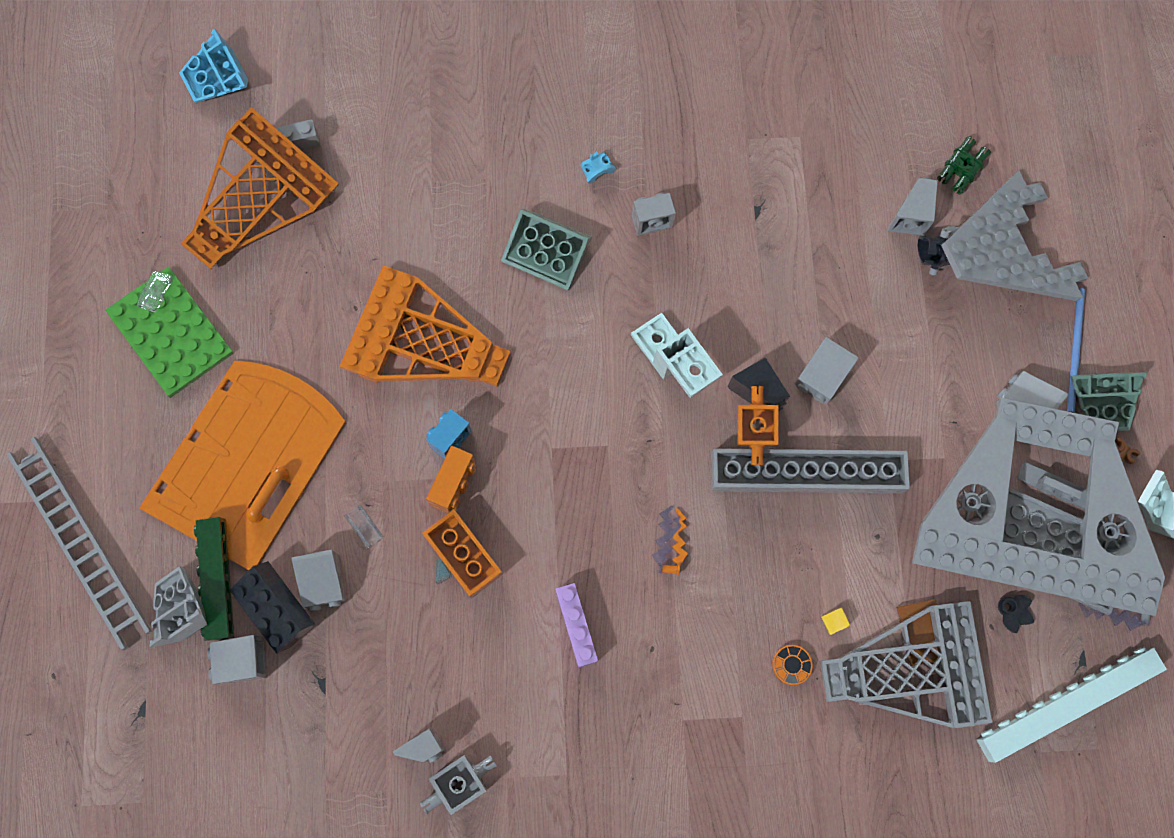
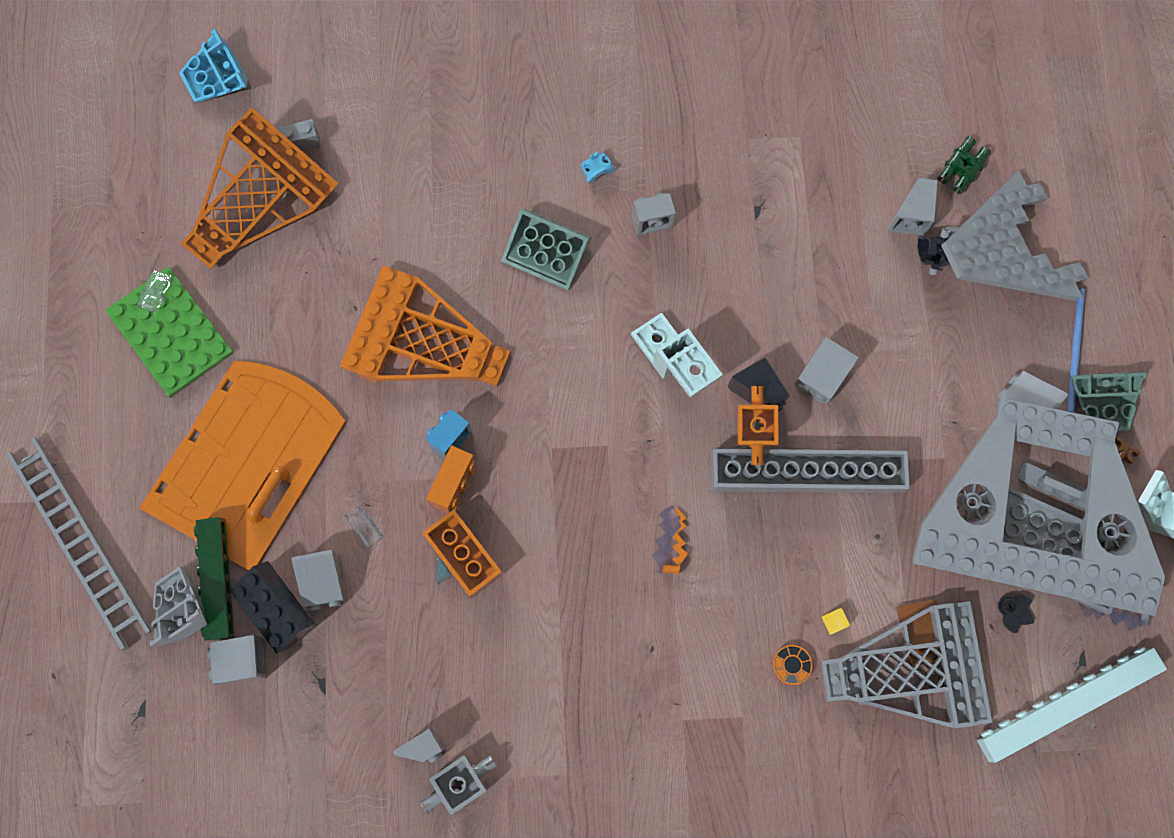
(576, 625): lavender brick -> none

